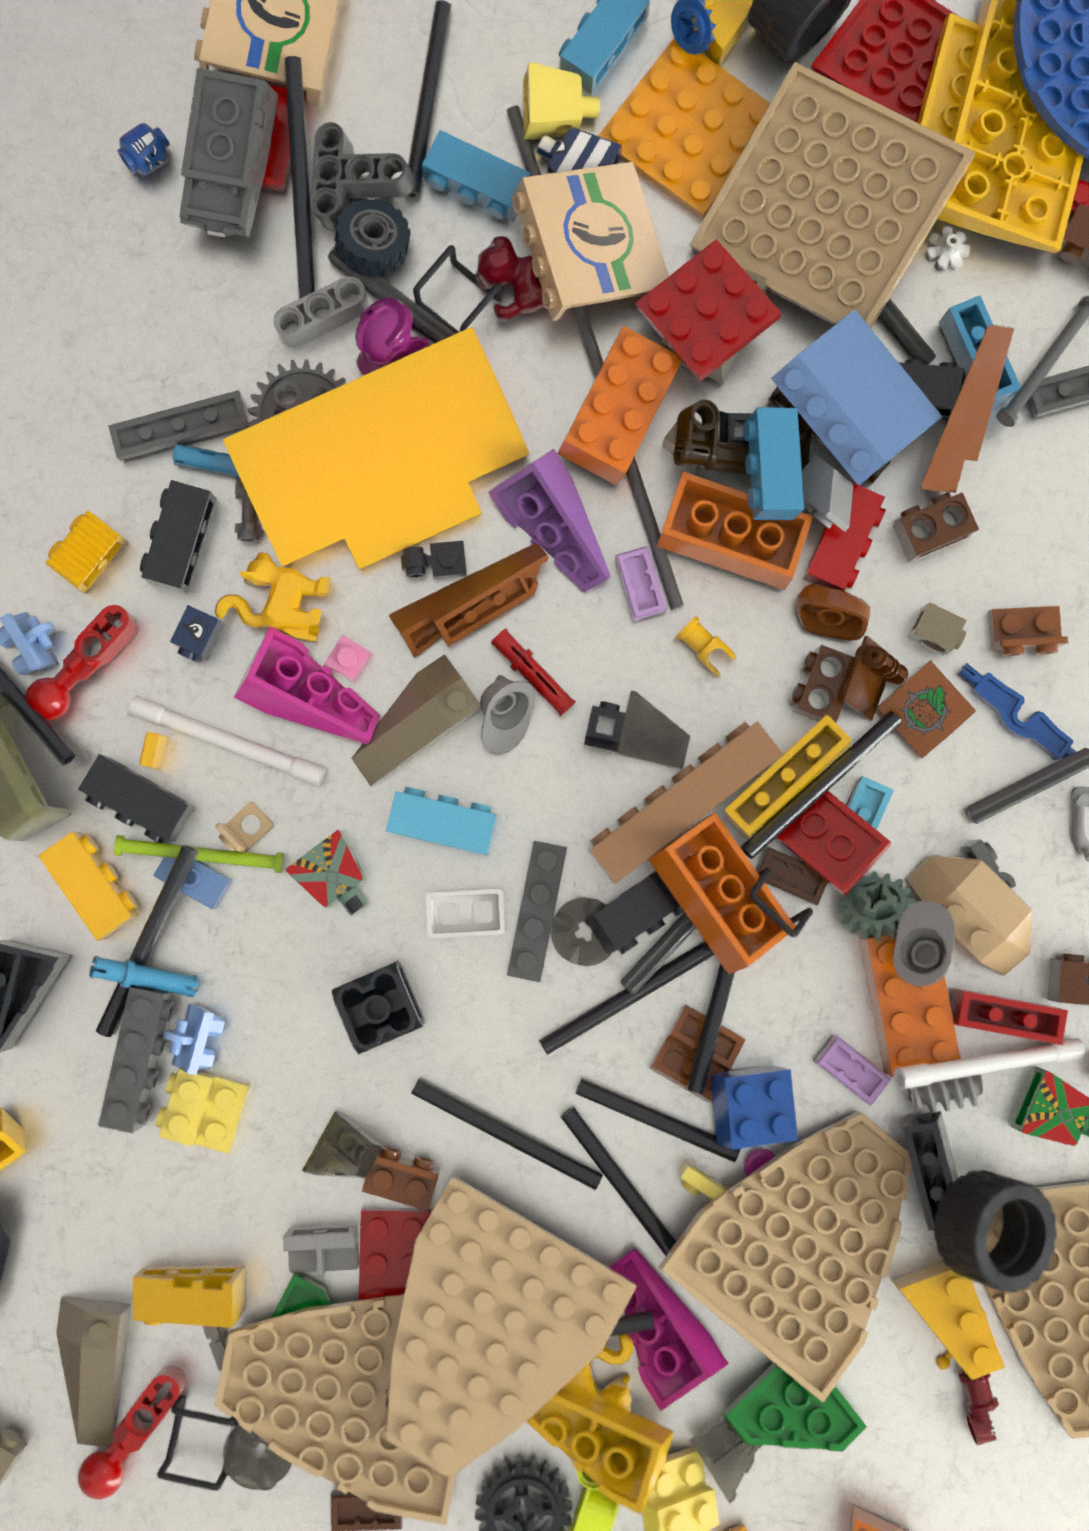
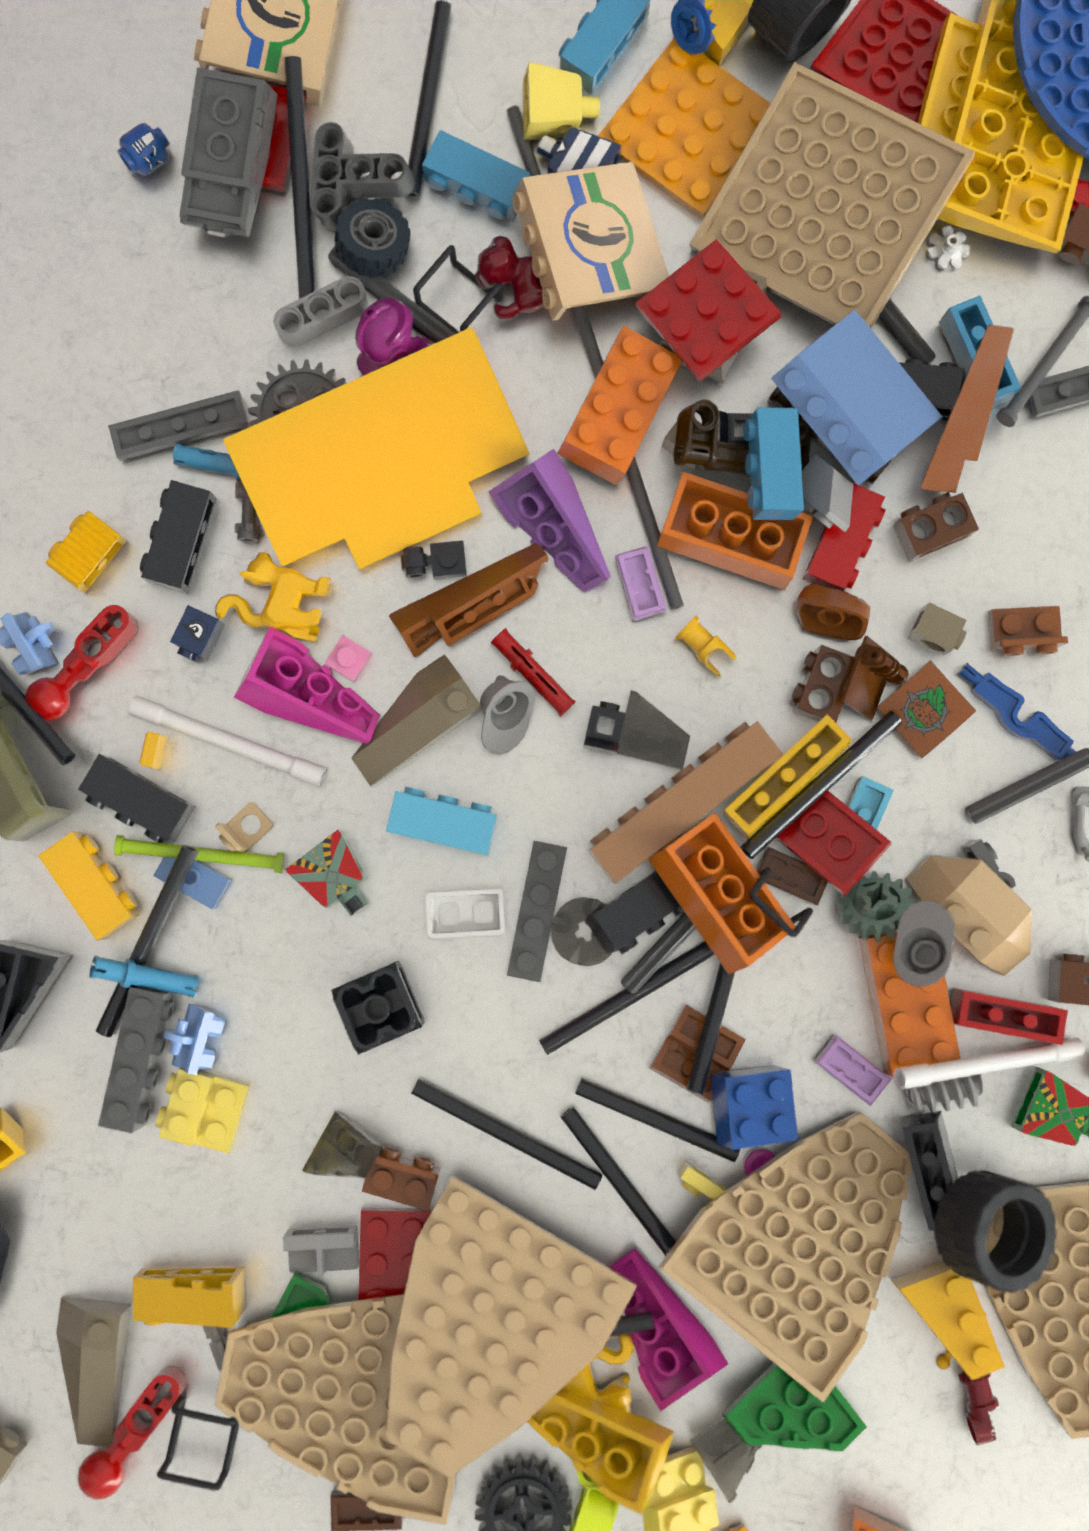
(245, 1469): clear smoke plate -> none

